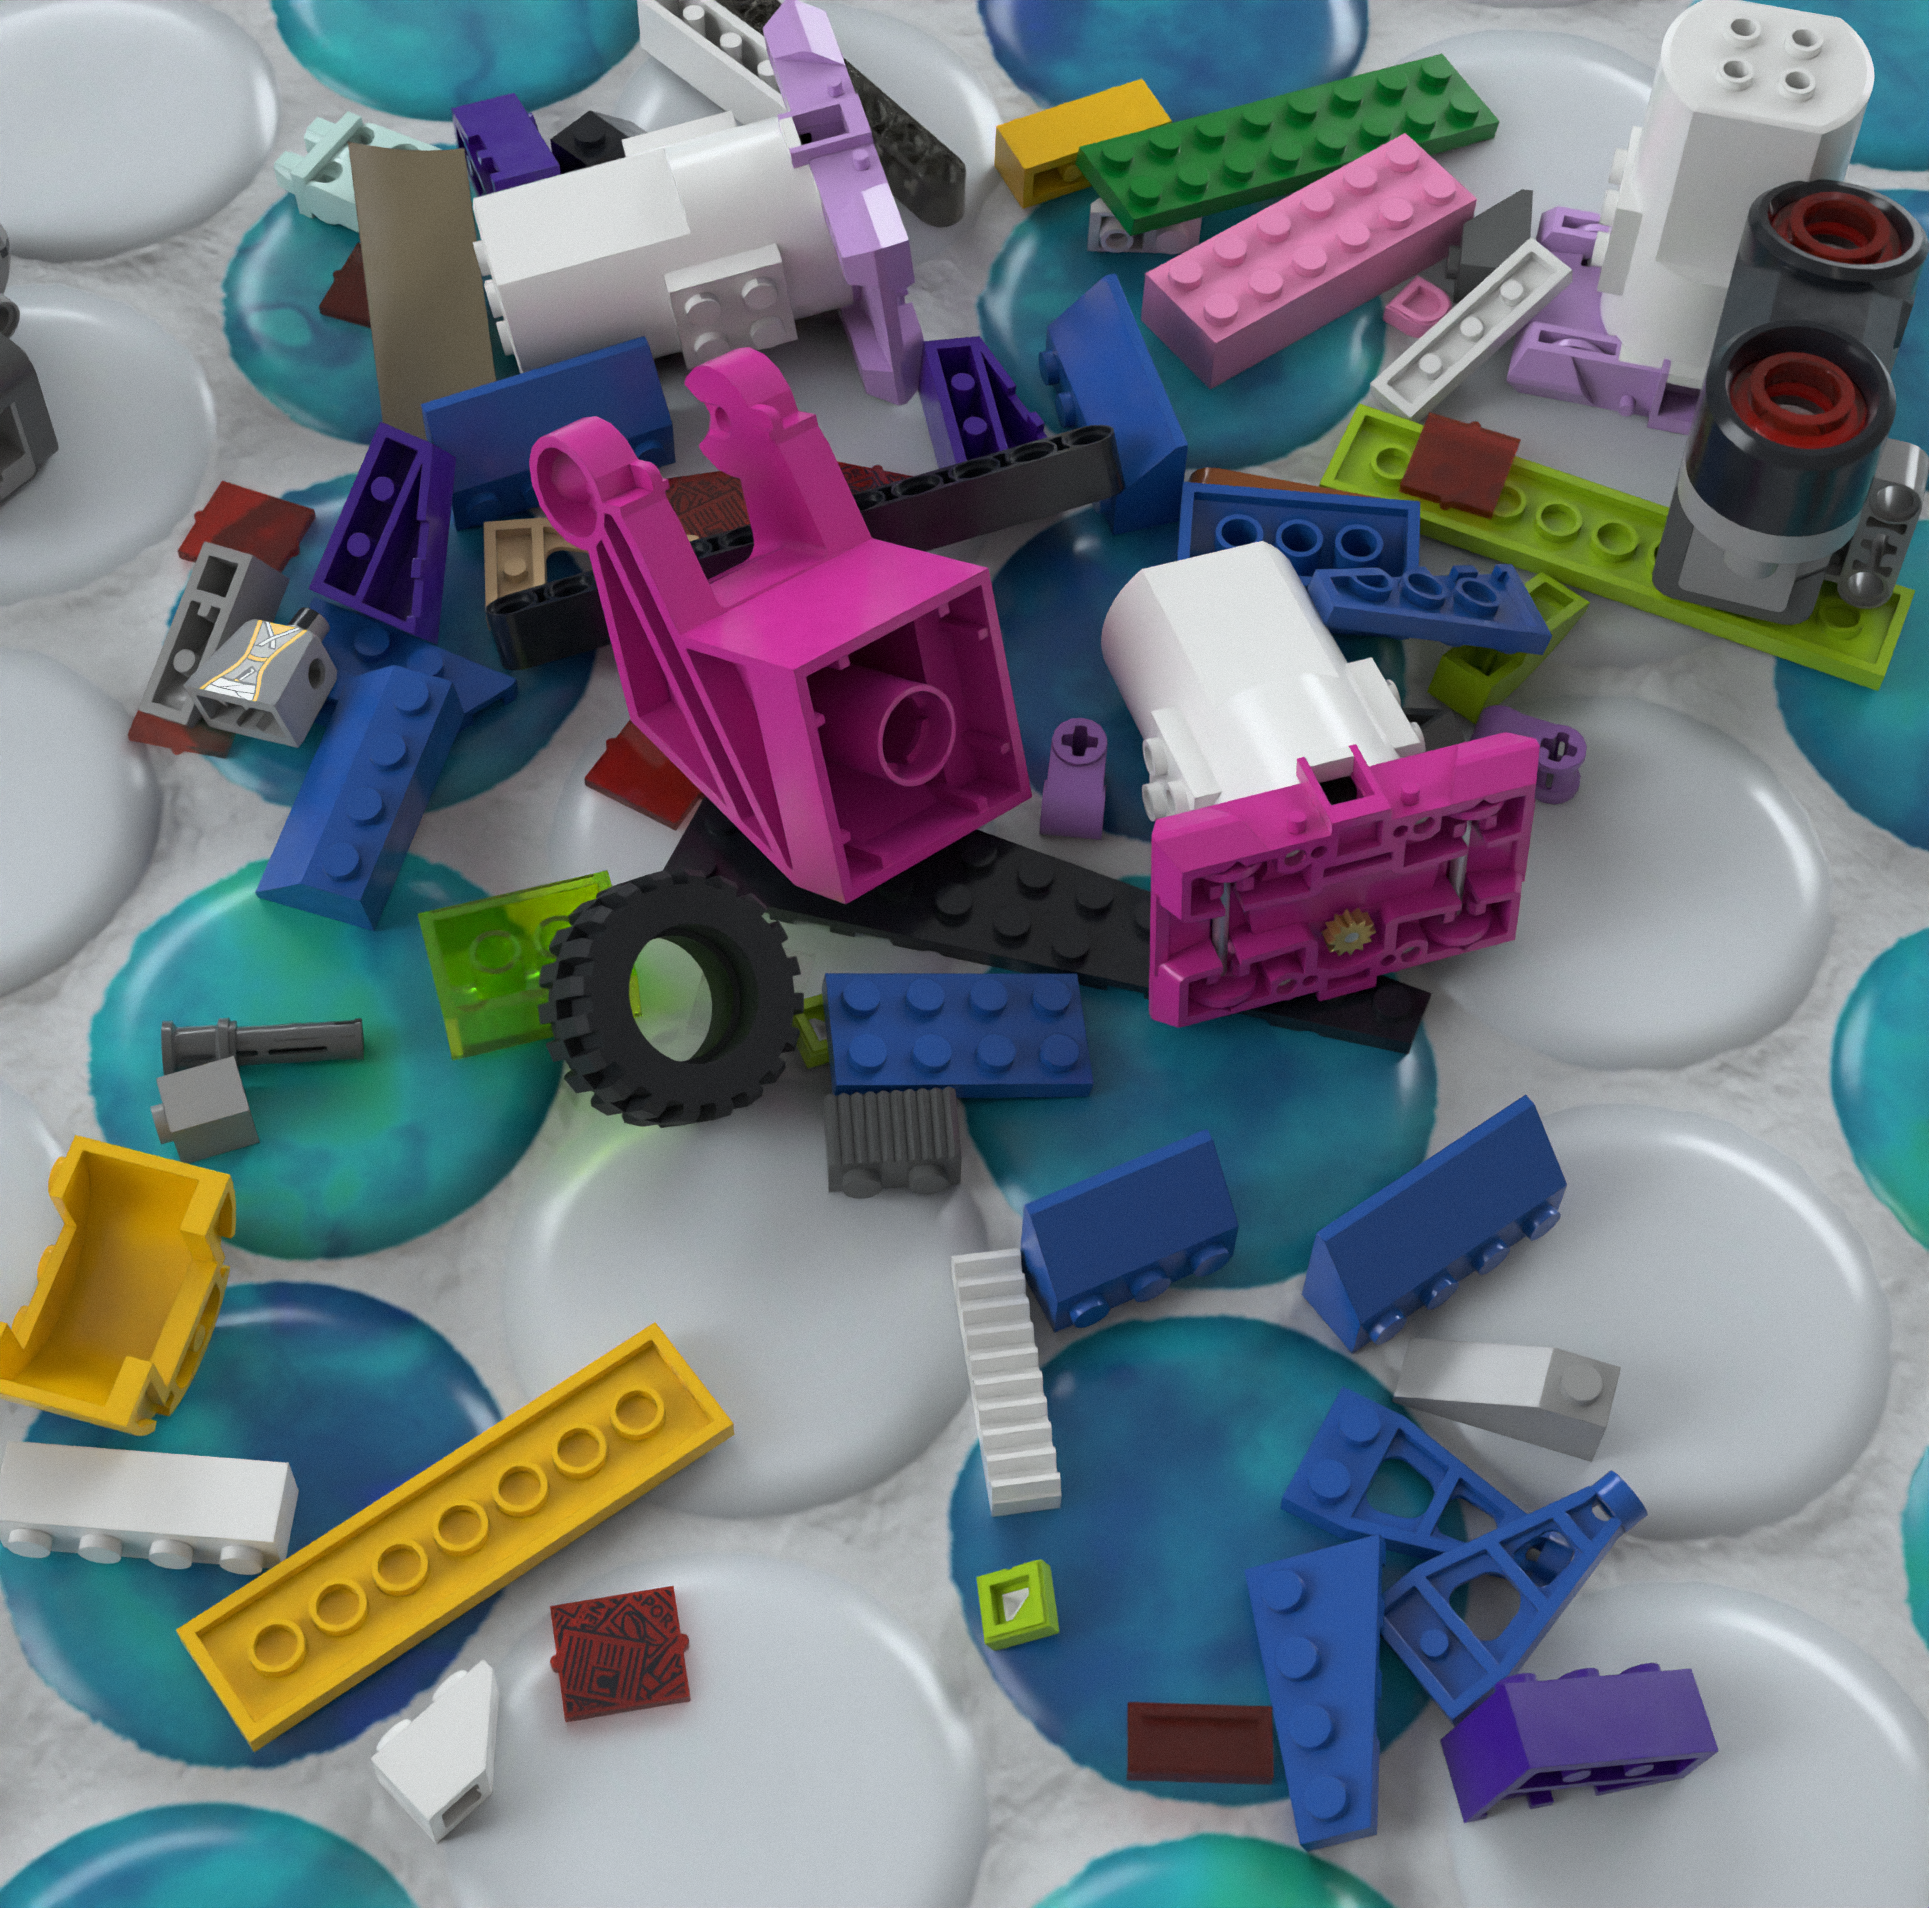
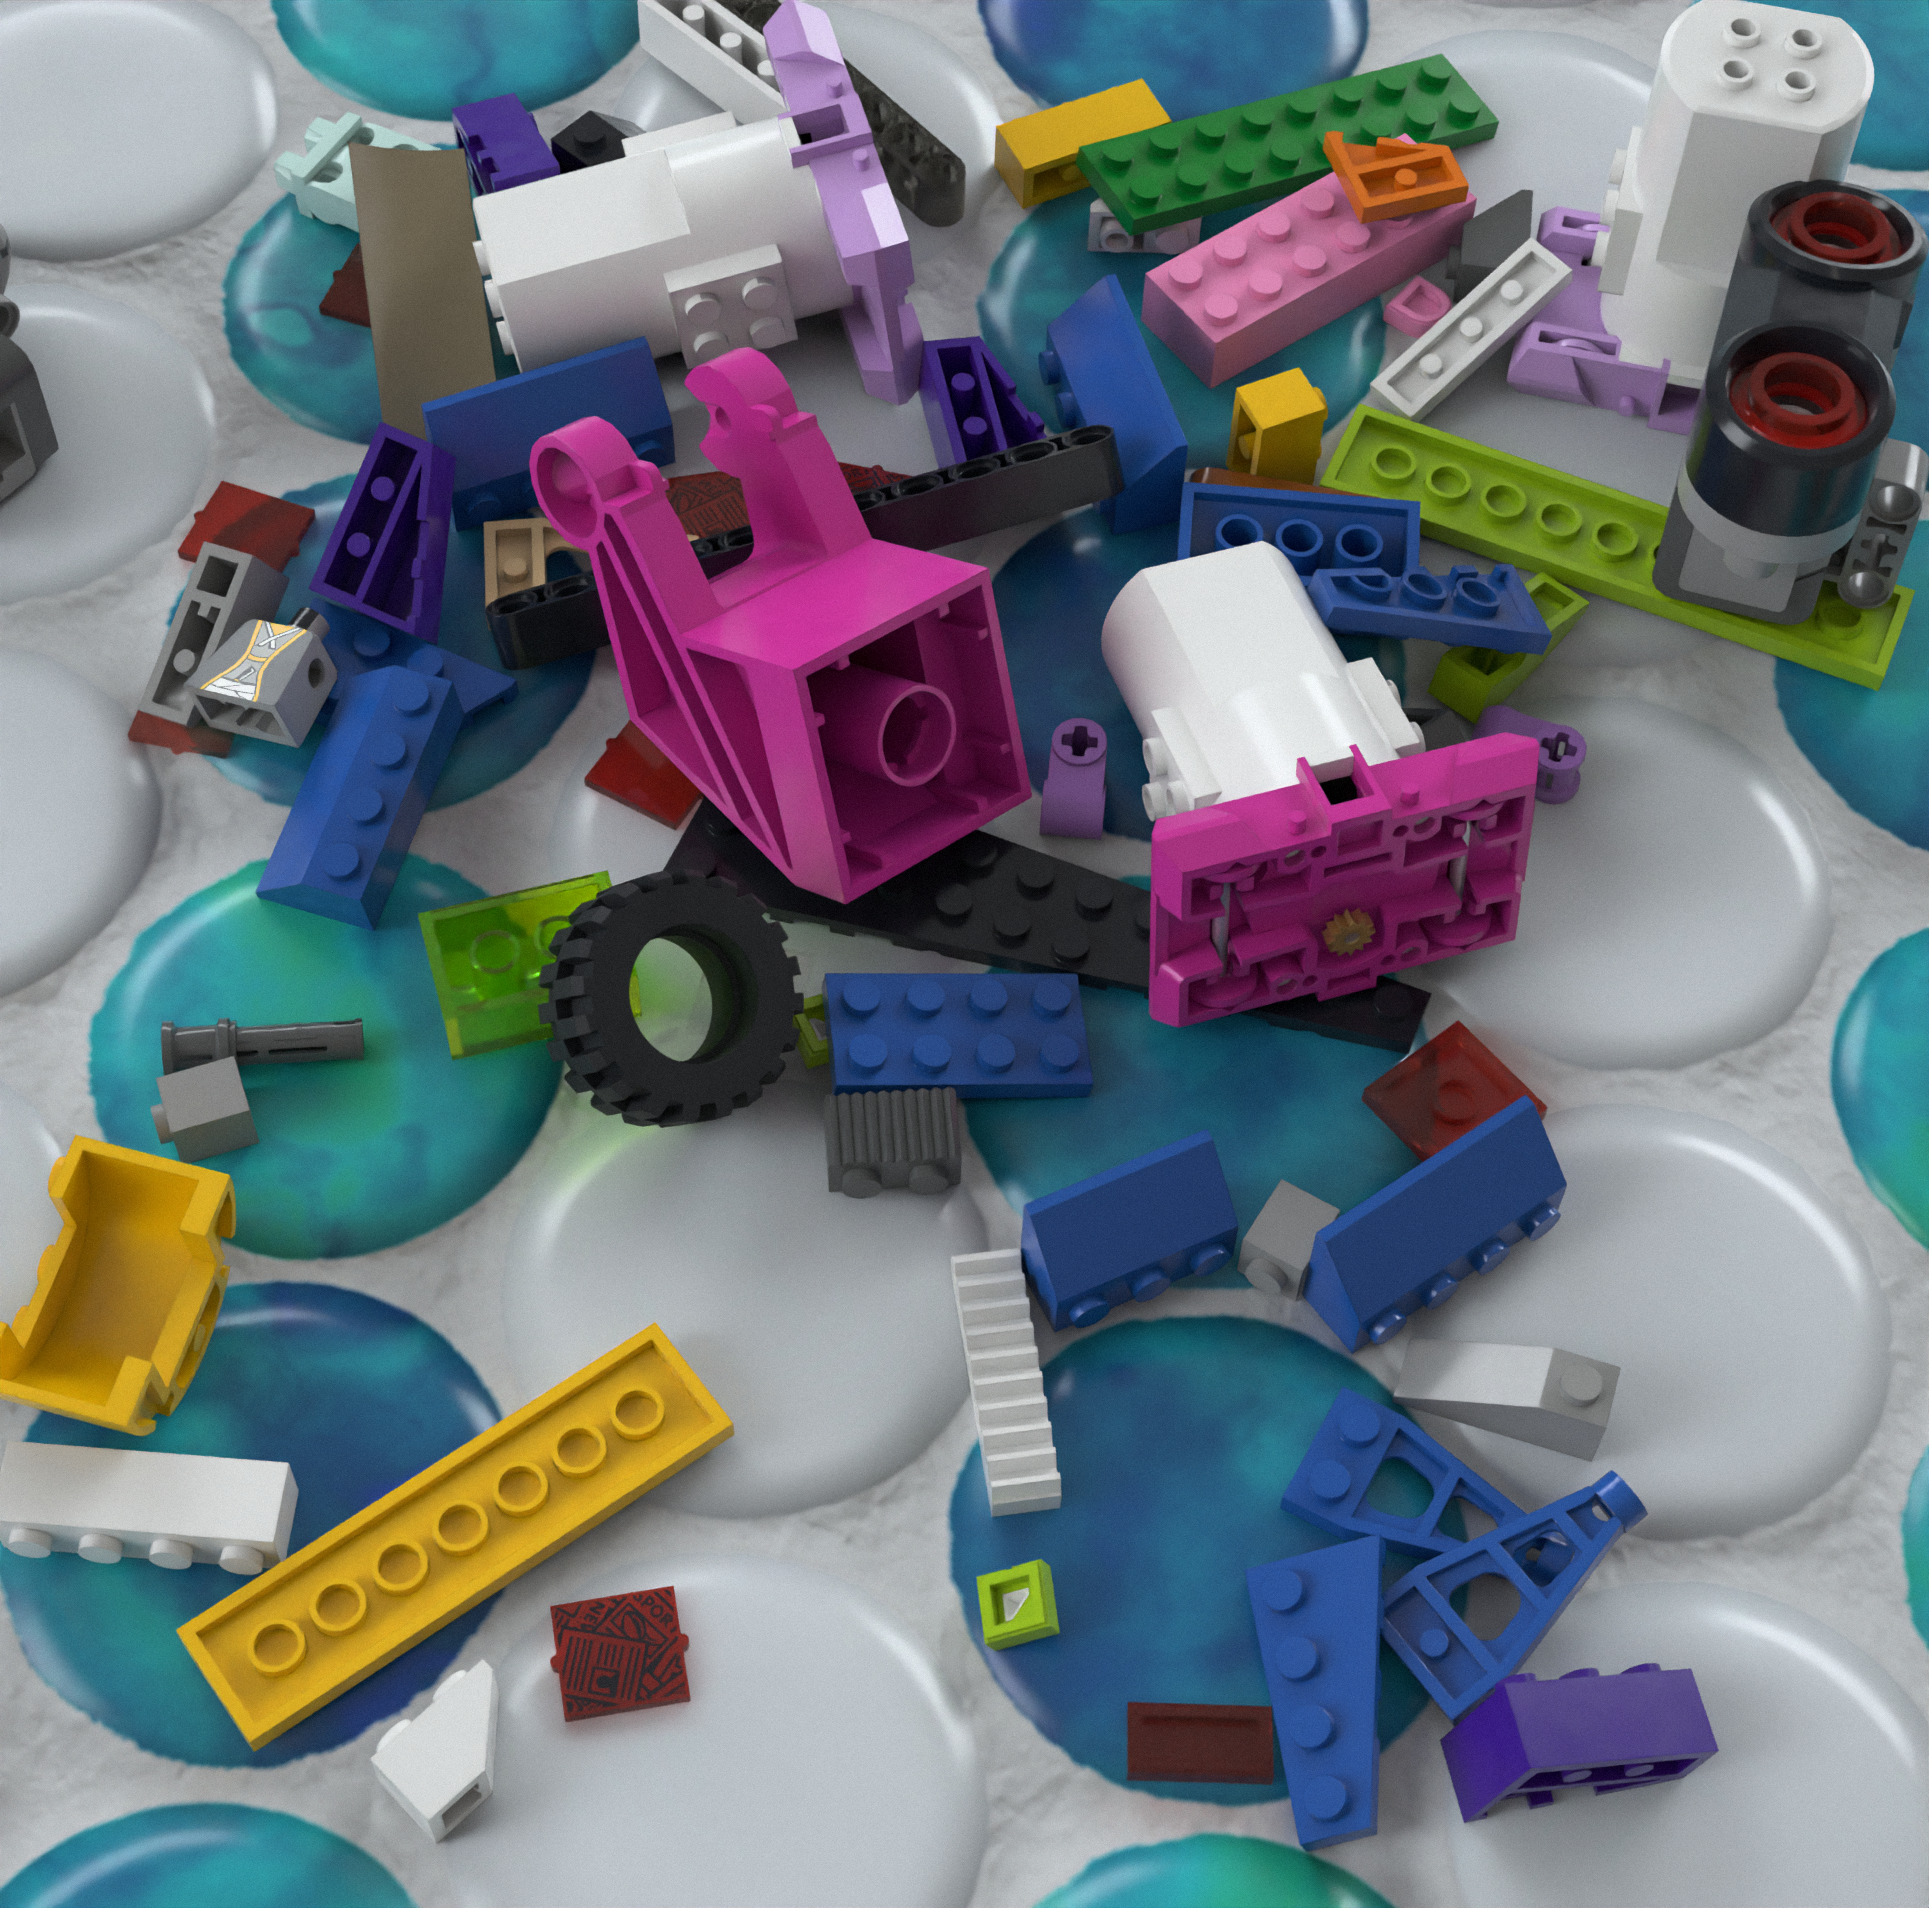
(1277, 428): none -> yellow brick
(1282, 1239): none -> light grey brick
(1395, 176): none -> orange wing
(1444, 1091): none -> clear red tile
(1460, 465): clear red piece -> none

